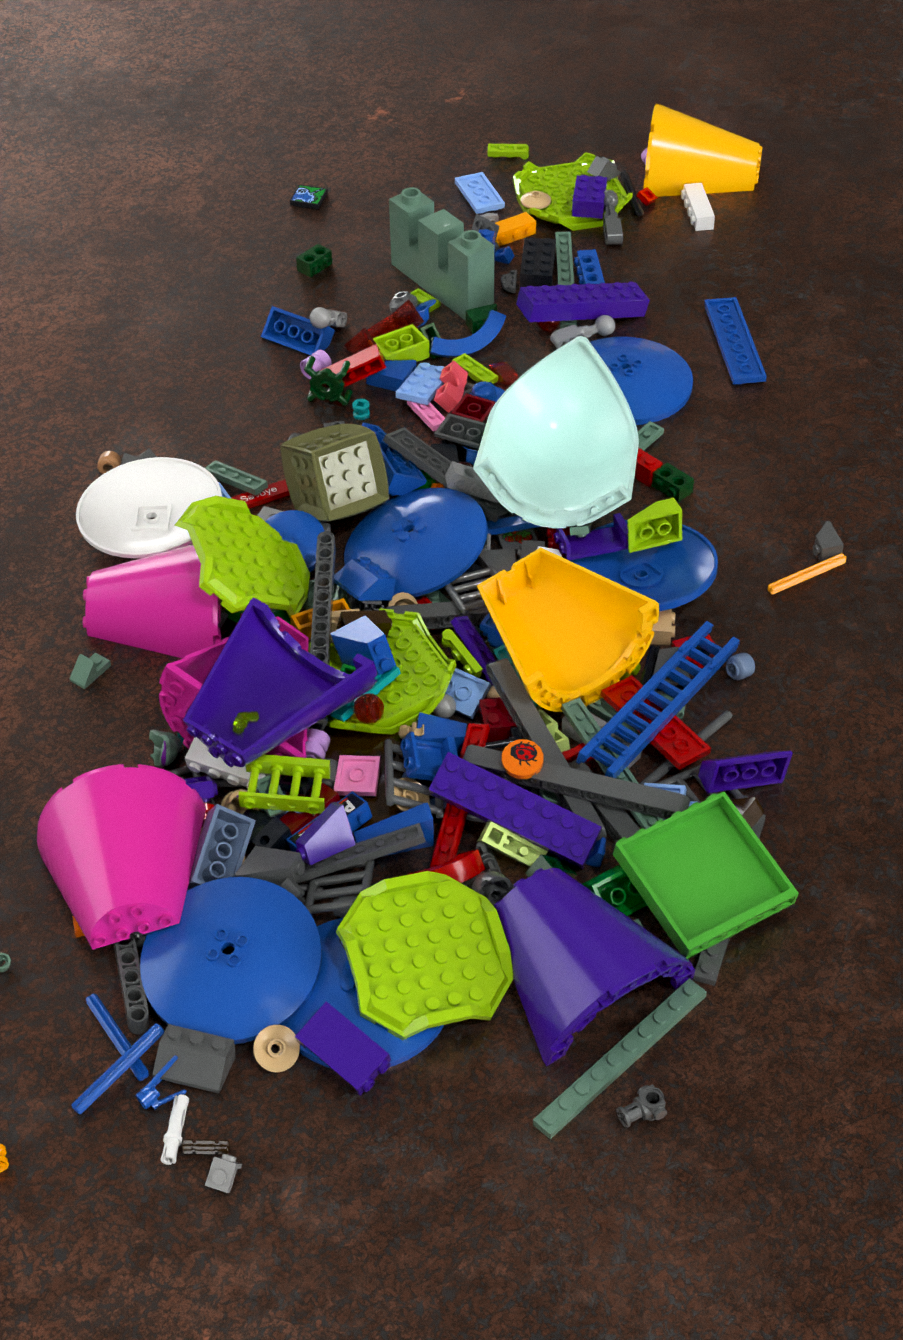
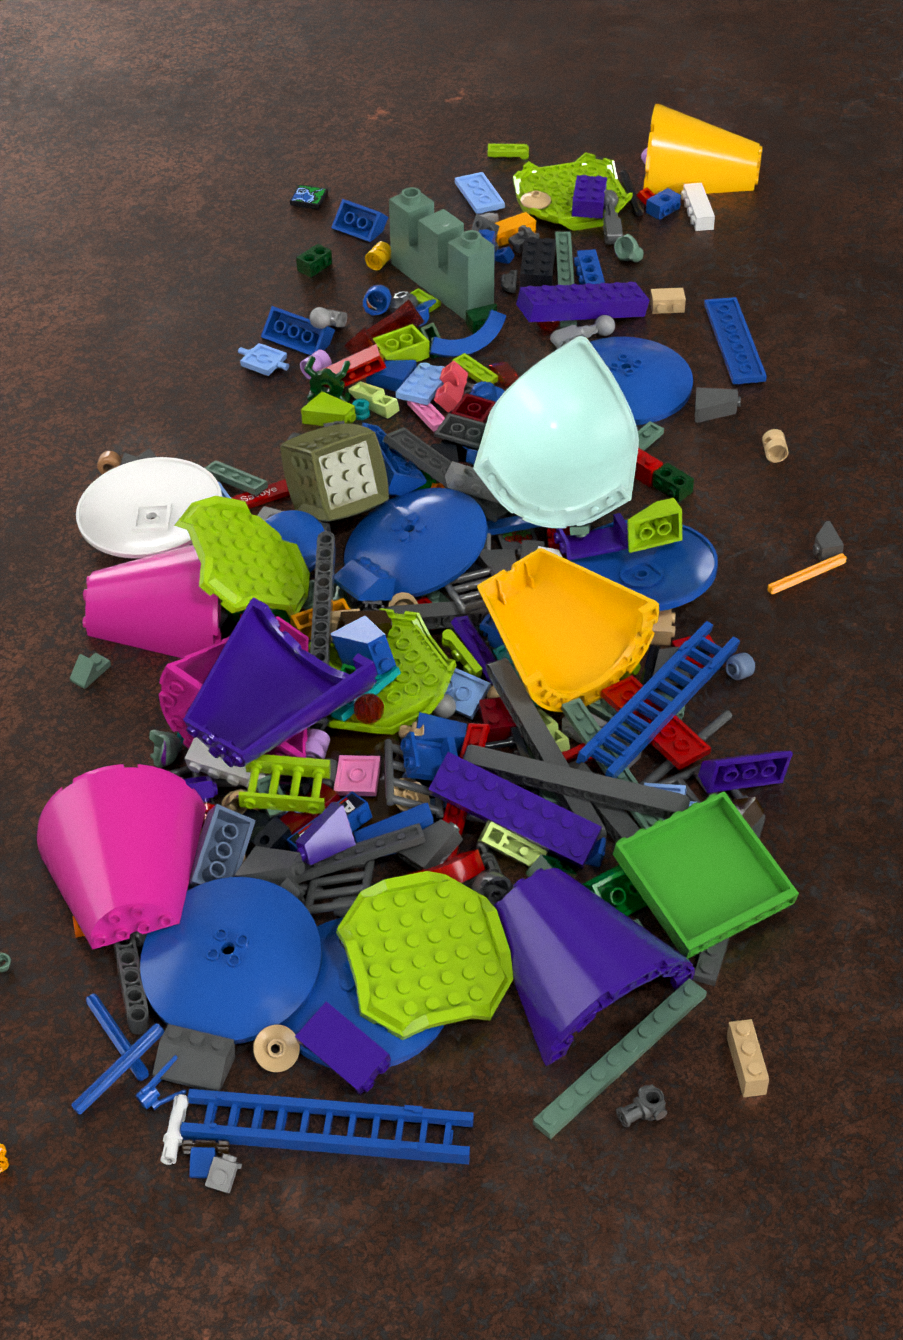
(201, 1161): none -> blue slope
(242, 719): clear neon green arm -> none
(263, 359): none -> light blue plate
(326, 1142): none -> blue ladder
(327, 409): none -> lime slope
(359, 221): none -> blue slope
(378, 256): none -> yellow wheel
(378, 298): none -> blue piece
(378, 401): none -> yellowish green slope
(440, 843): none -> dark grey slope
(518, 239): none -> dark grey hips
(522, 759): tile -> none
(604, 168): dark grey slope -> none
(628, 249): none -> sand green hair
(663, 203): none -> blue brick
(667, 300): none -> tan brick
(715, 403): none -> dark grey slope
(747, 1058): none -> tan brick
(775, 445): none -> tan wheel

